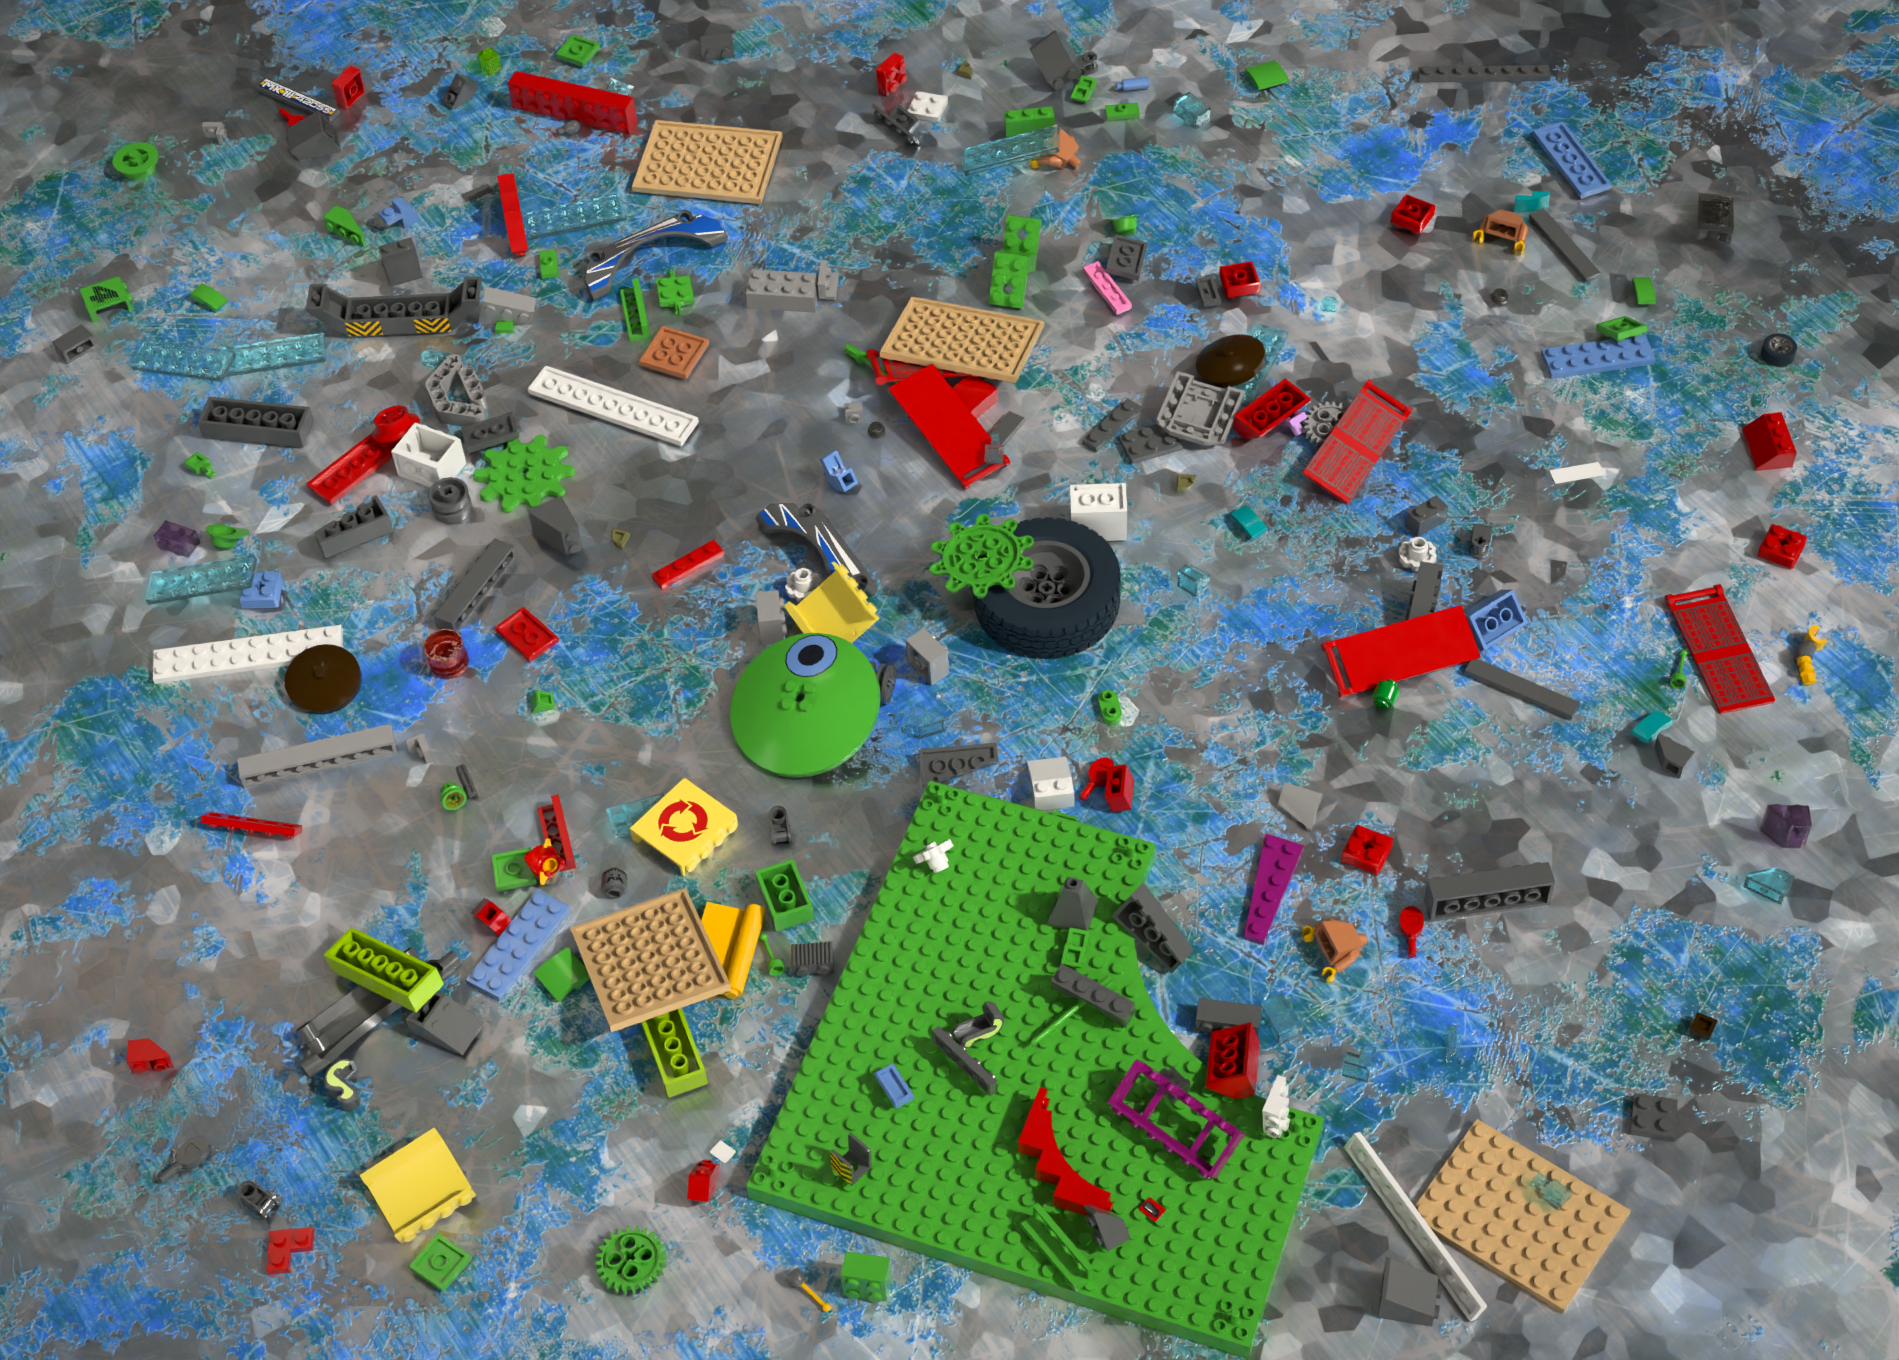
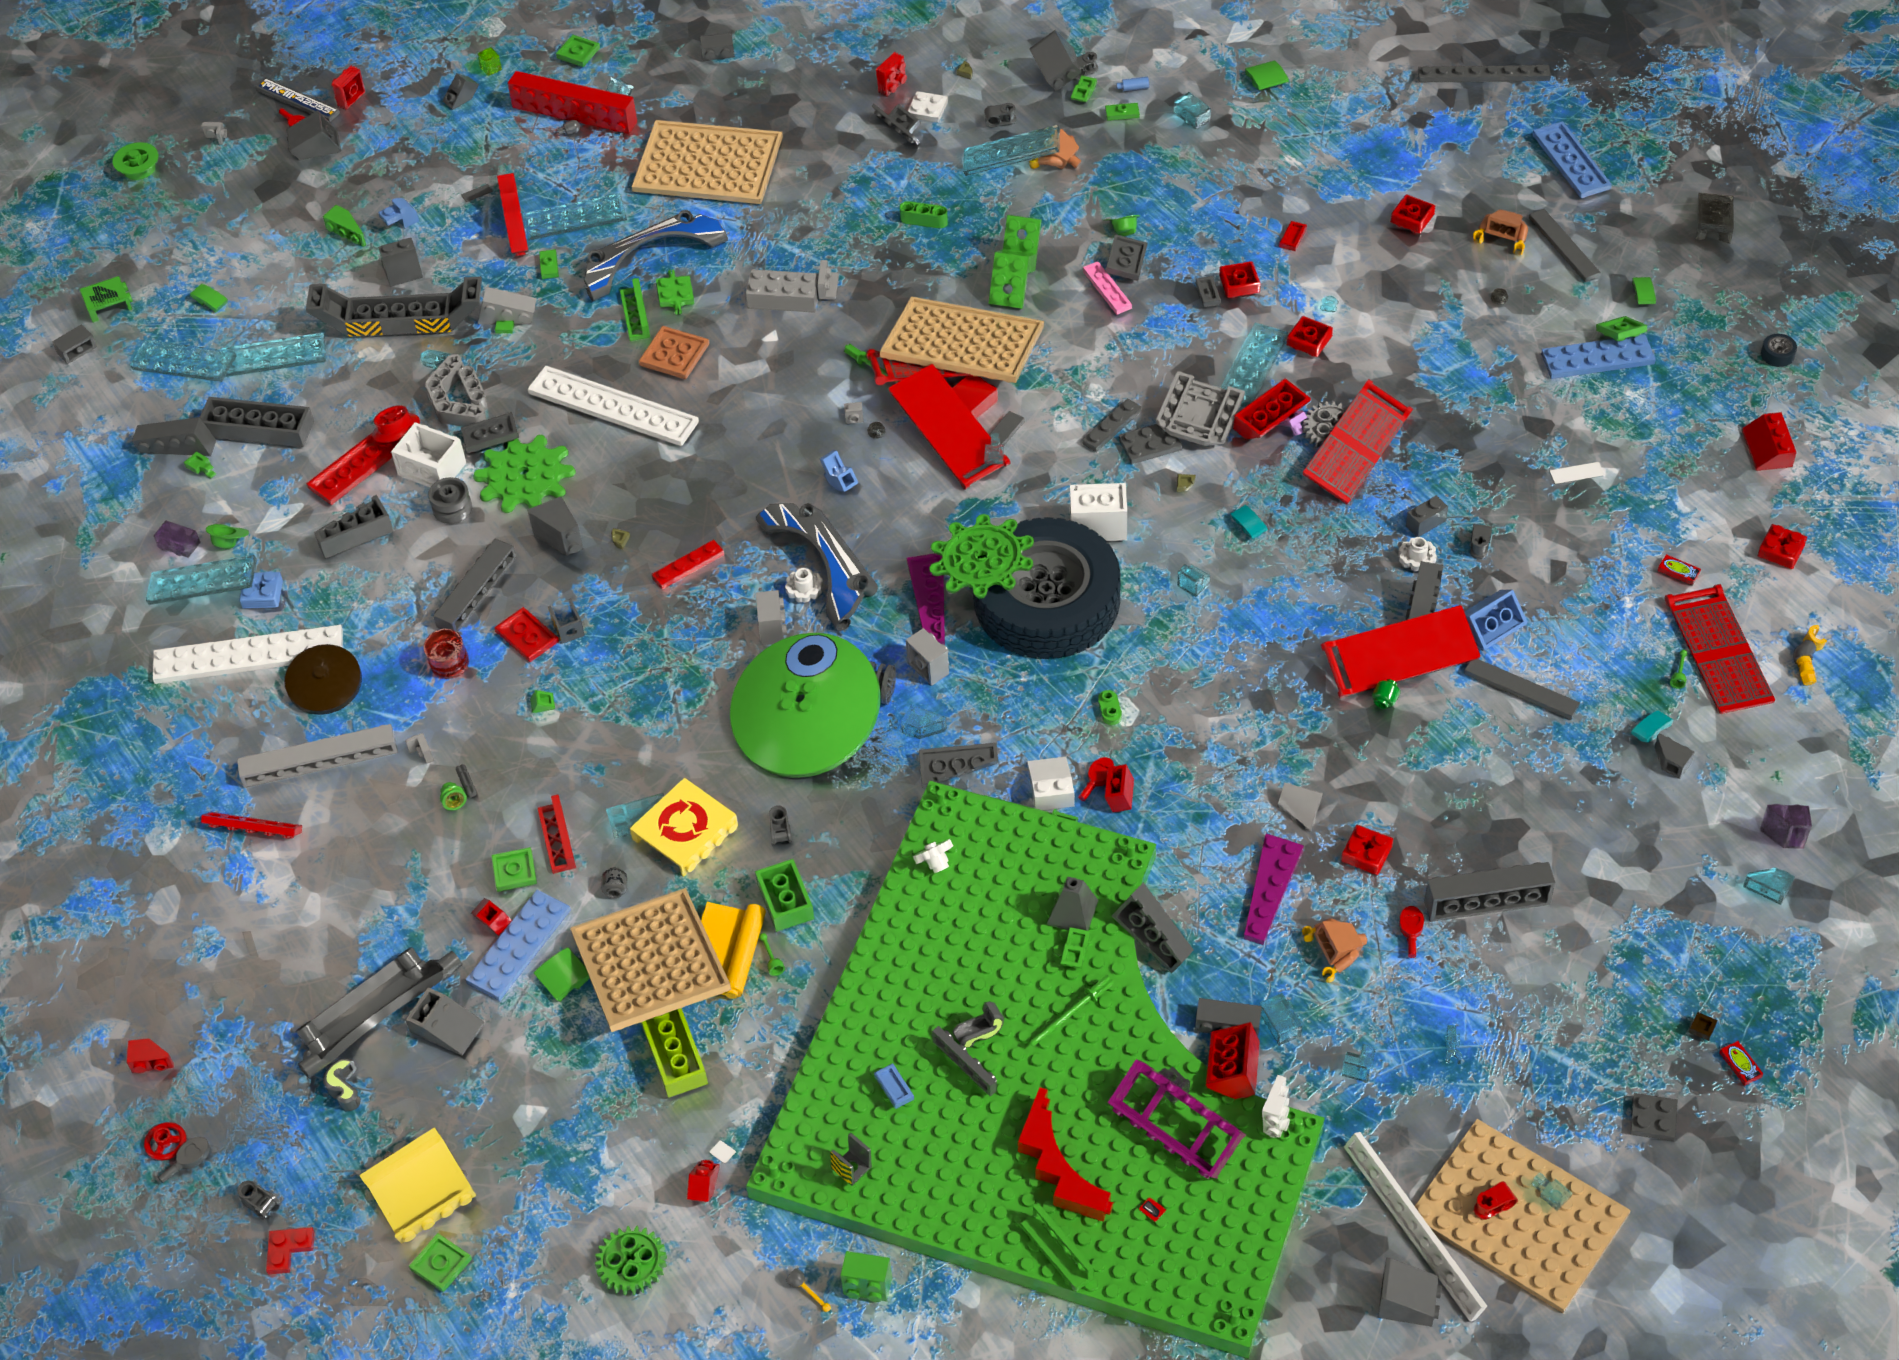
(161, 1132): none -> red piece
(175, 437): none -> dark grey wedge
(383, 969): lime brick -> none
(545, 863): red hair -> none
(562, 630): none -> dark grey piece
(812, 958): dark grey brick -> none
(835, 608): light yellow panel -> none
(923, 214): none -> bright green beam
(928, 594): none -> magenta wing
(998, 115): none -> dark grey piece
(1027, 120): bright green brick -> none
(1107, 1227): dark grey slope -> none
(1111, 1004): dark grey arch -> none
(1231, 360): dark brown dish -> none
(1293, 236): none -> red tile
(1309, 336): none -> red brick
(1494, 1201): none -> red piece
(1531, 203): teal slope -> none
(1679, 569): none -> tile
(1741, 1063): none -> tile

